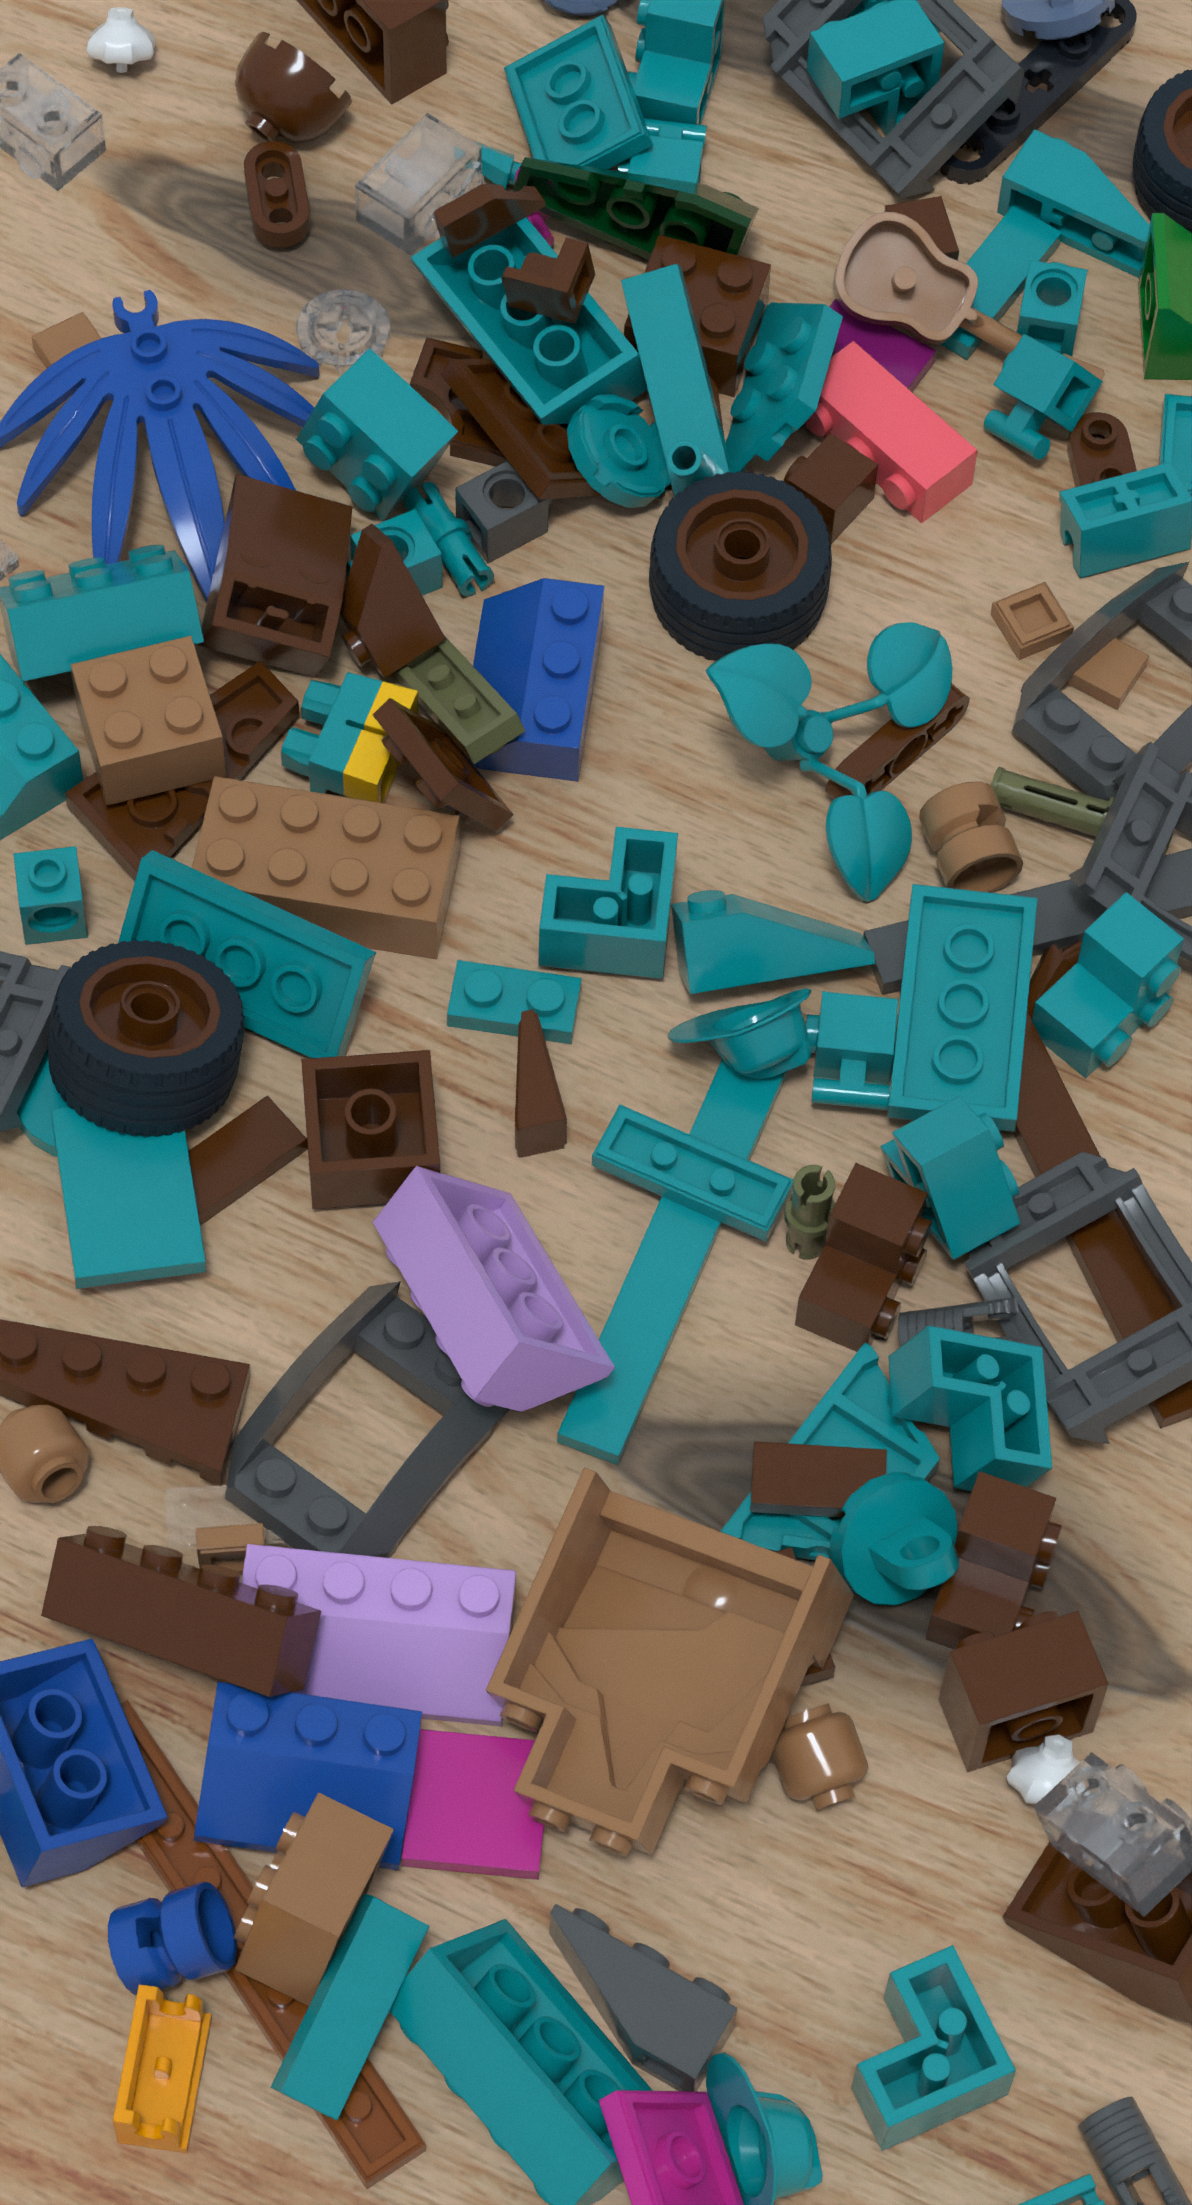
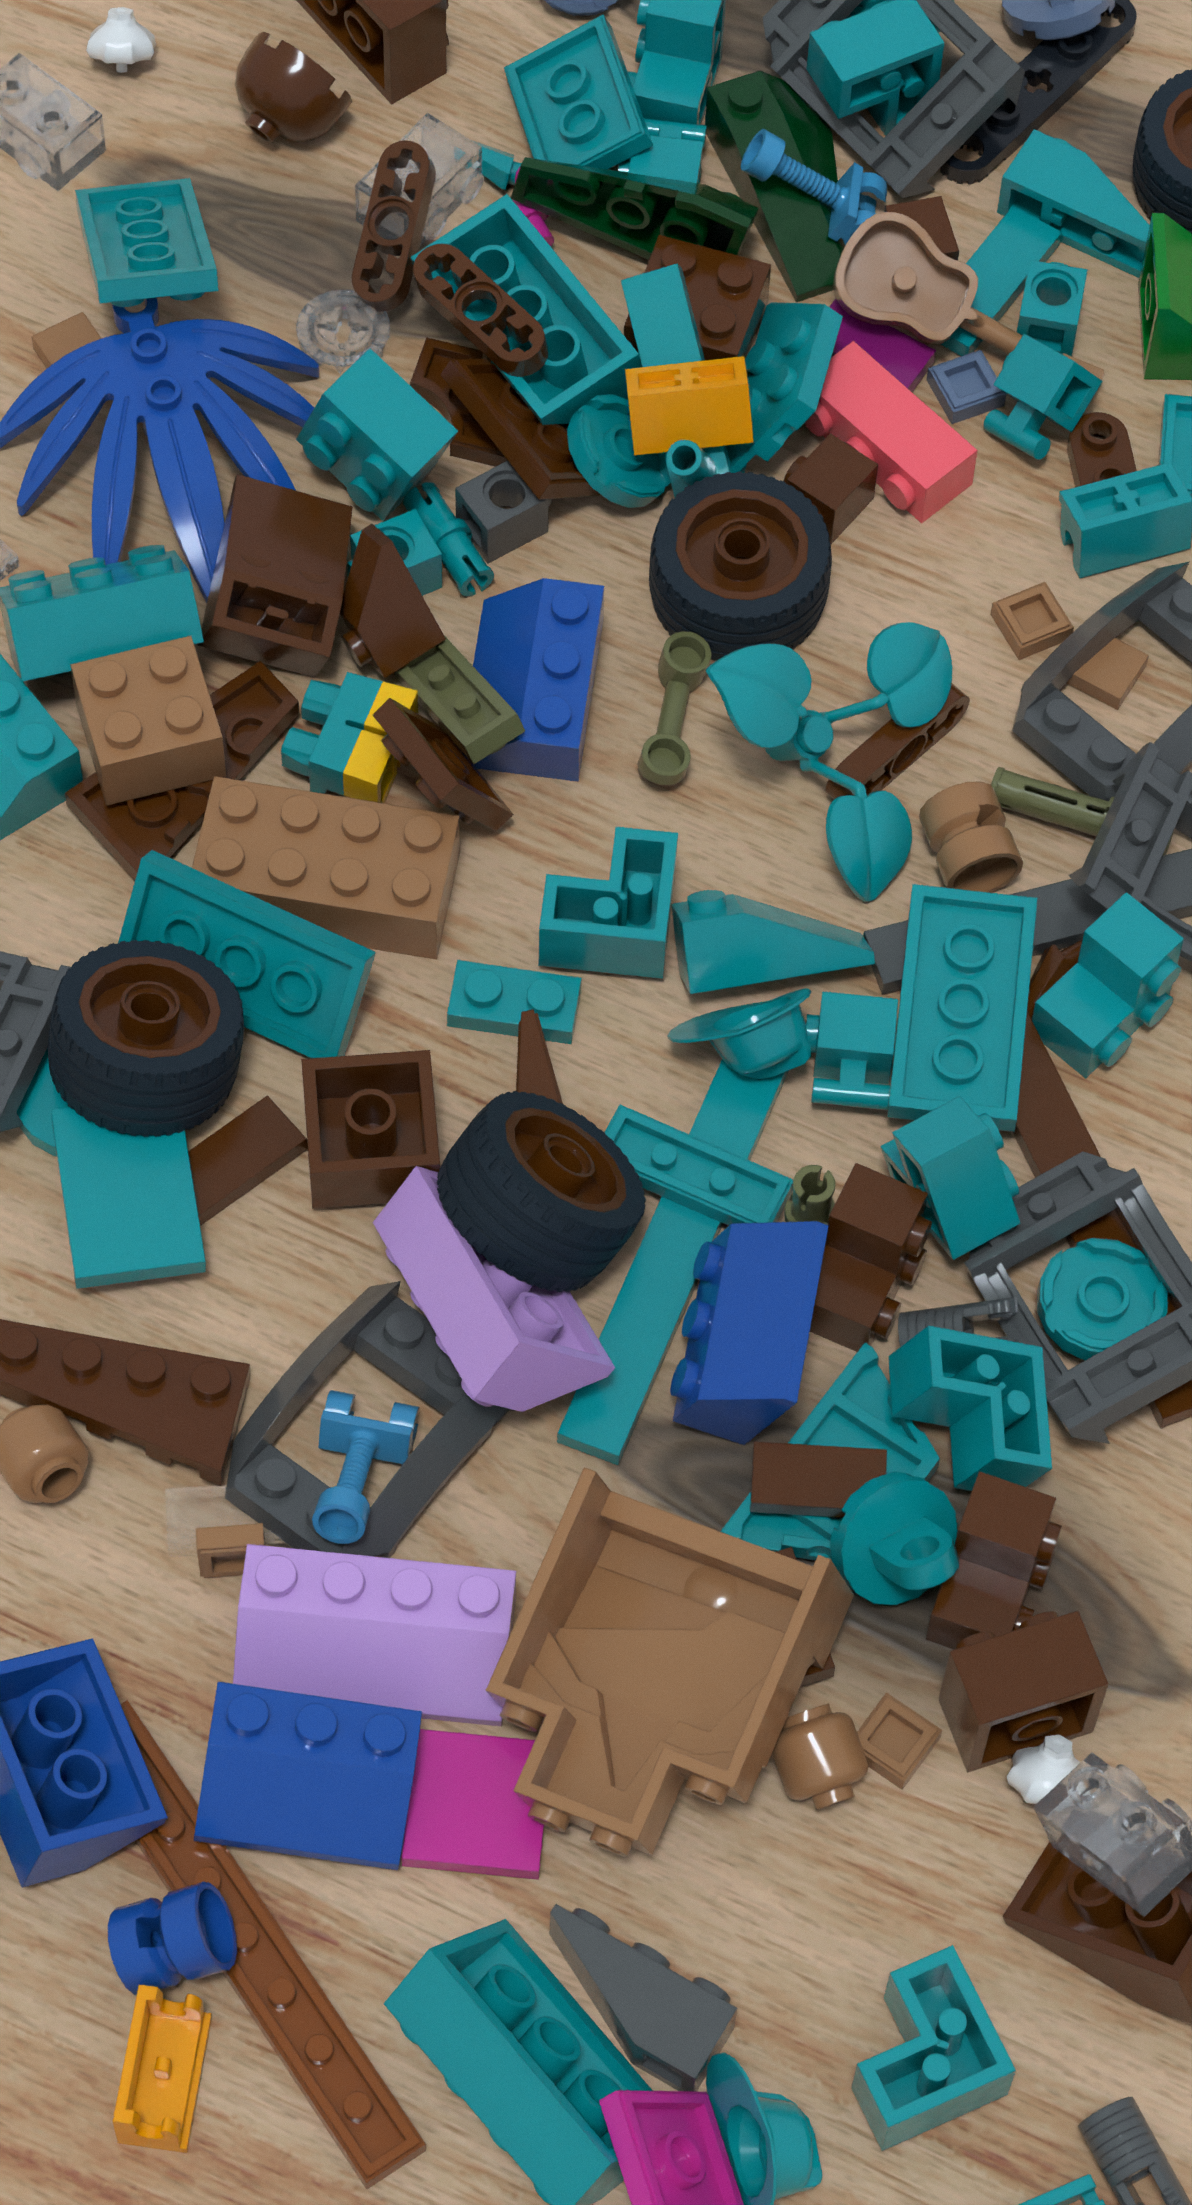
(50, 895): teal brick -> none
(146, 242): none -> teal plate
(182, 1611): reddish brown brick -> none
(278, 198): reddish brown plate -> none
(309, 1896): medium nougat brick -> none
(342, 1509): none -> dark azure bar
(349, 2006): teal tile -> none
(419, 189): none -> reddish brown beam
(483, 214): reddish brown tile -> none
(488, 333): none -> reddish brown beam
(540, 1191): none -> black wheel
(552, 284): reddish brown panel -> none
(681, 671): none -> olive bar
(689, 402): none -> light orange hinge
(748, 1327): none -> blue slope
(787, 218): none -> dark green wedge
(849, 207): none -> dark azure bar
(896, 1740): none -> medium nougat tile
(965, 386): none -> sand blue tile
(1098, 1296): none -> teal tile

